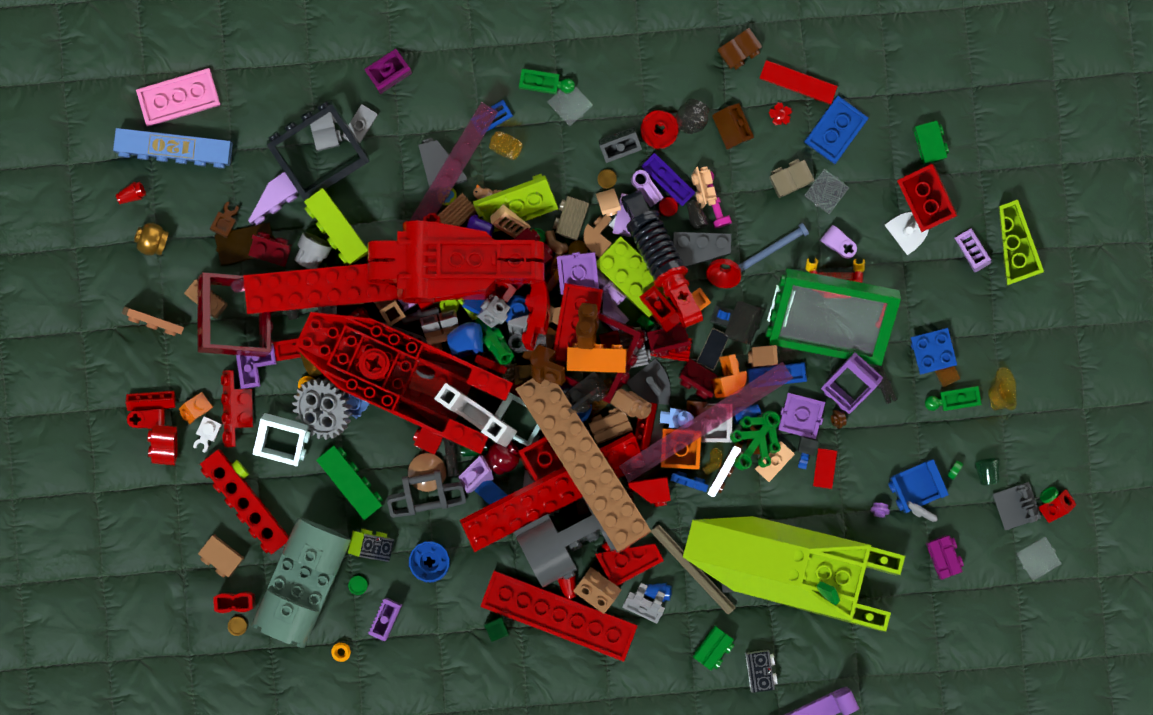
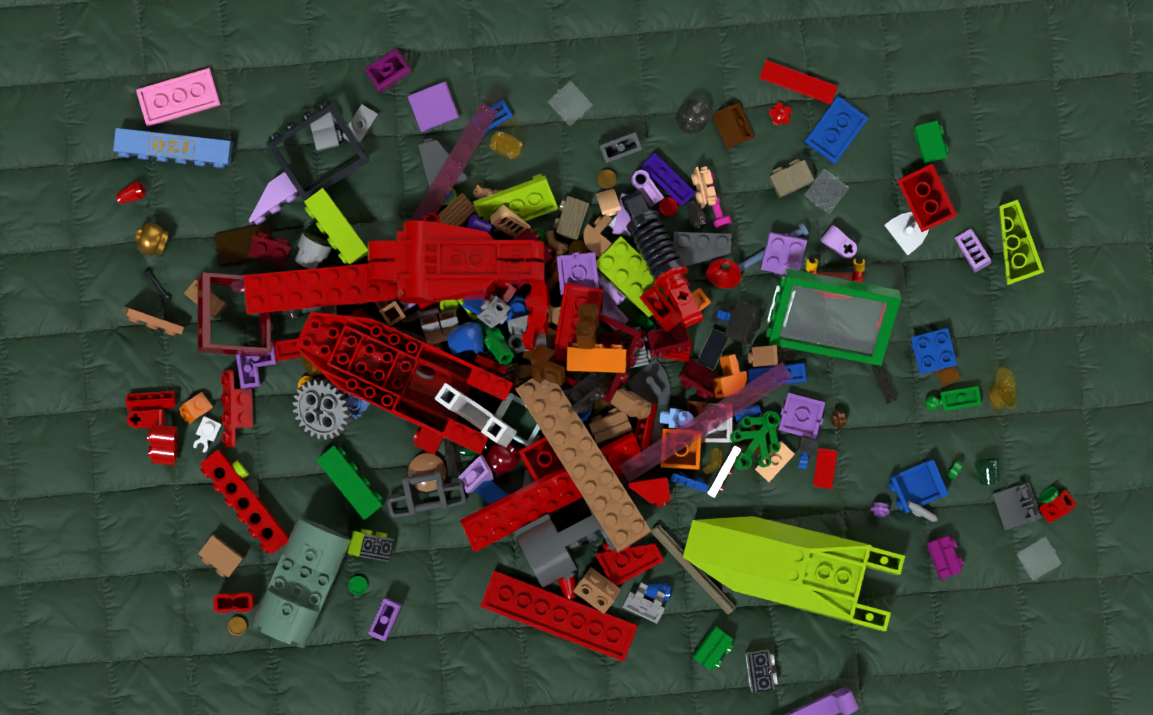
(166, 298): none -> black hinge
(224, 222): reddish brown plate -> none
(284, 424): light aqua window -> none
(336, 656): light orange plate -> none
(383, 361): red gear -> none
(419, 556): blue wheel -> none
(433, 107): none -> medium lavender slope
(496, 629): dark green panel -> none
(544, 82): green plate -> none
(657, 140): red plate -> none
(739, 49): reddish brown brick -> none
(783, 253): none -> medium lavender plate
(828, 592): green tile -> none
(863, 371): medium lavender window -> none

